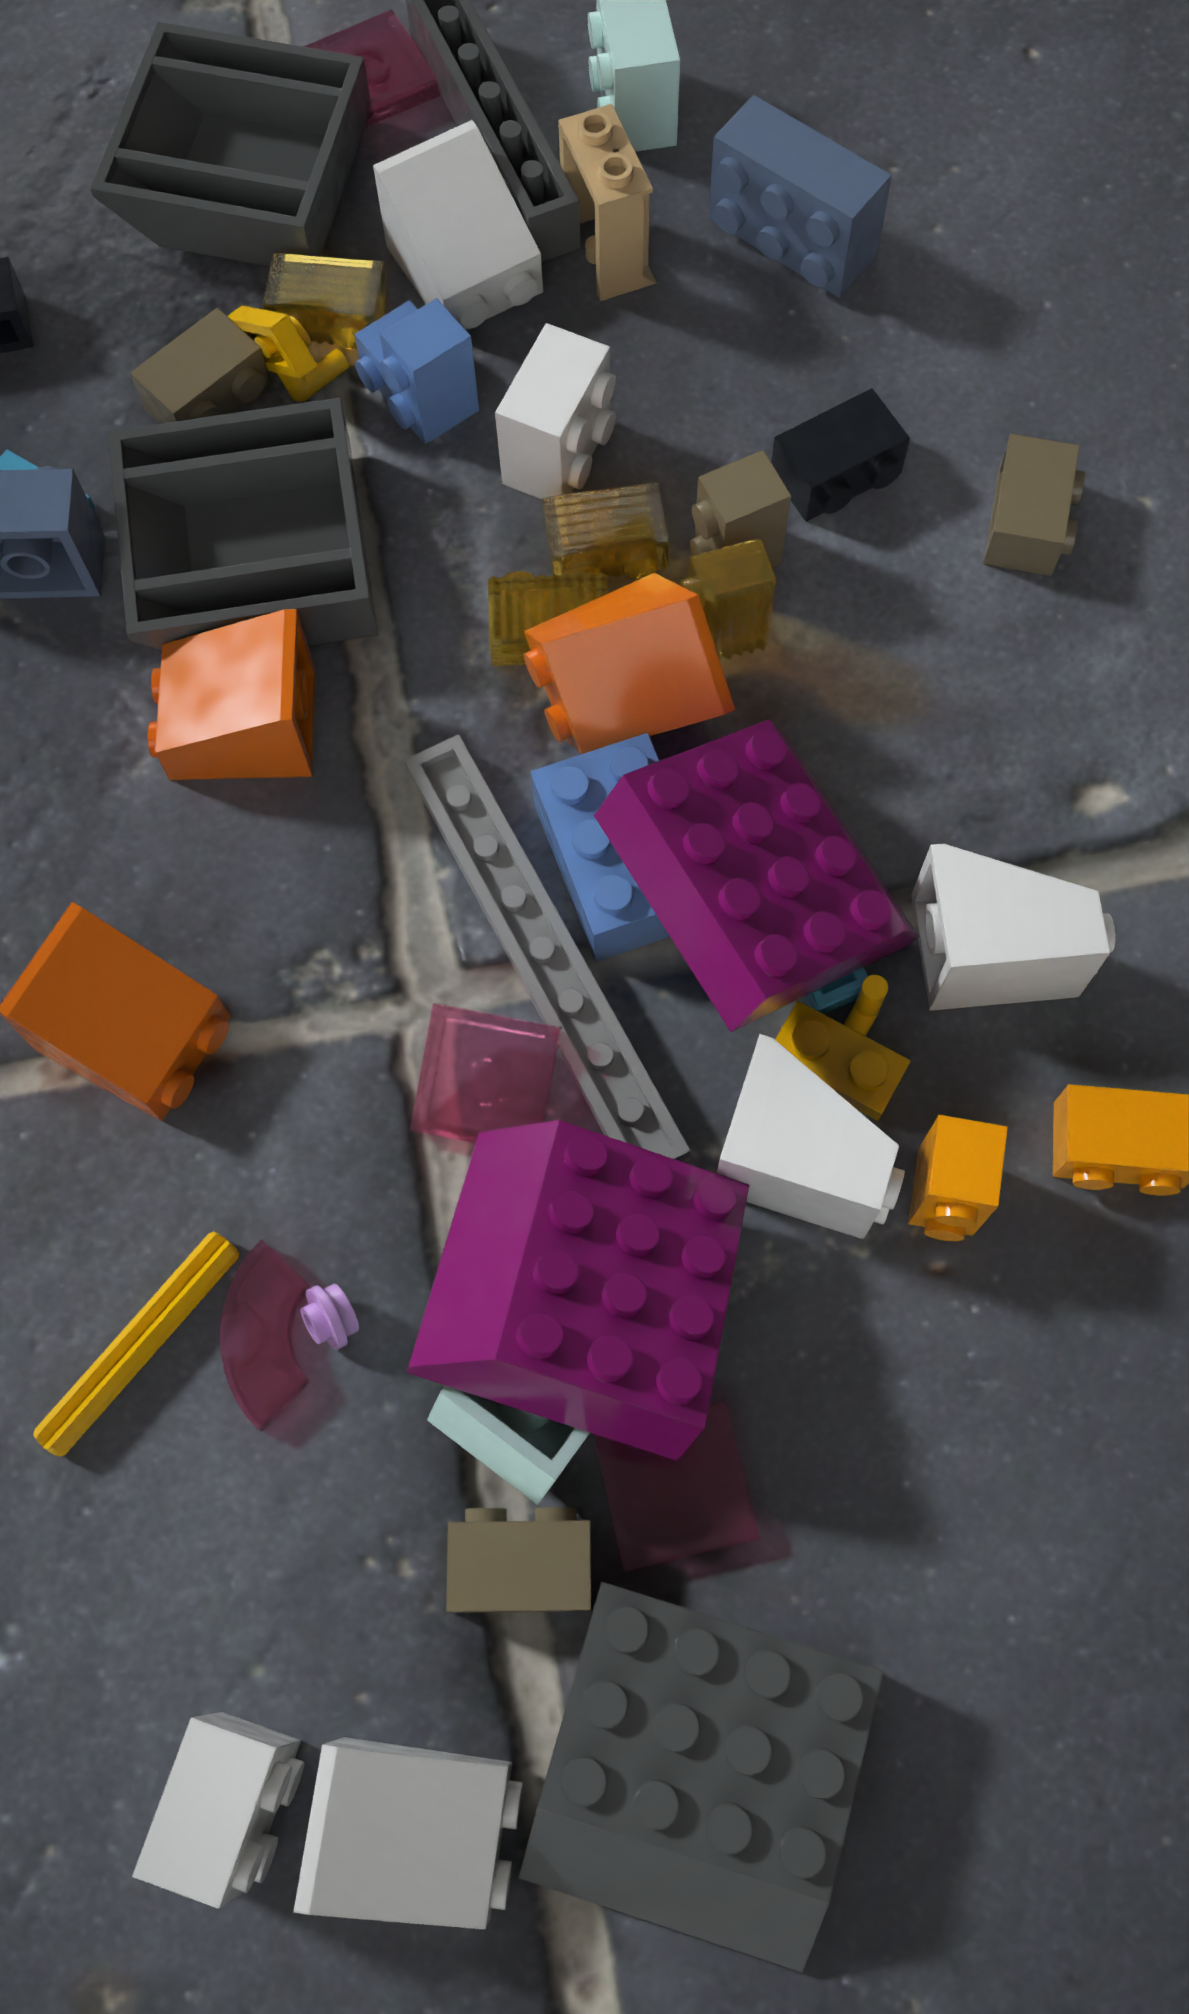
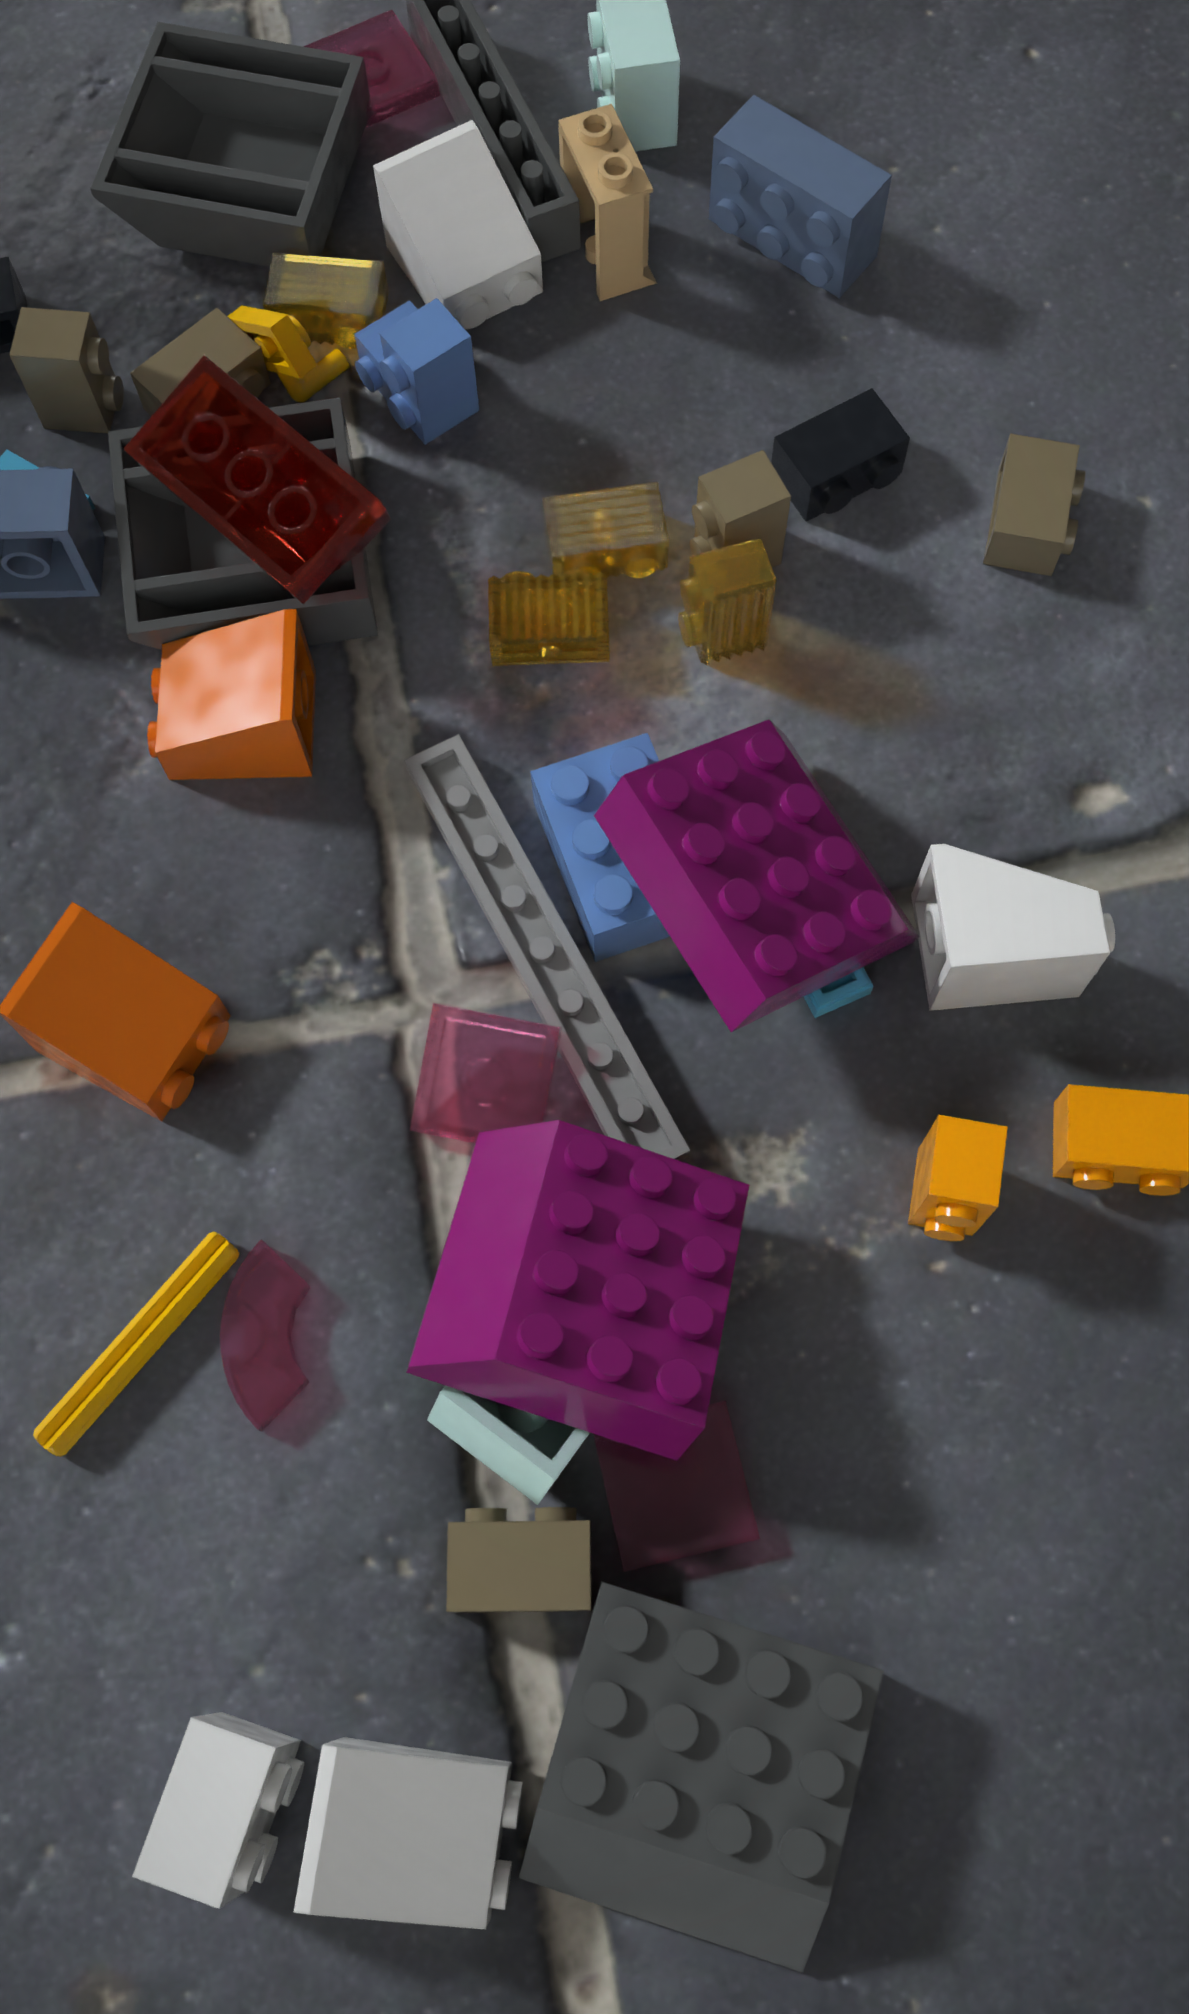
(66, 370): none -> dark tan brick
(257, 480): none -> clear red windscreen
(329, 1316): lavender plate -> none
(555, 414): white brick -> none
(628, 665): orange slope -> none
(808, 1148): white slope -> none
(843, 1055): yellow plate -> none

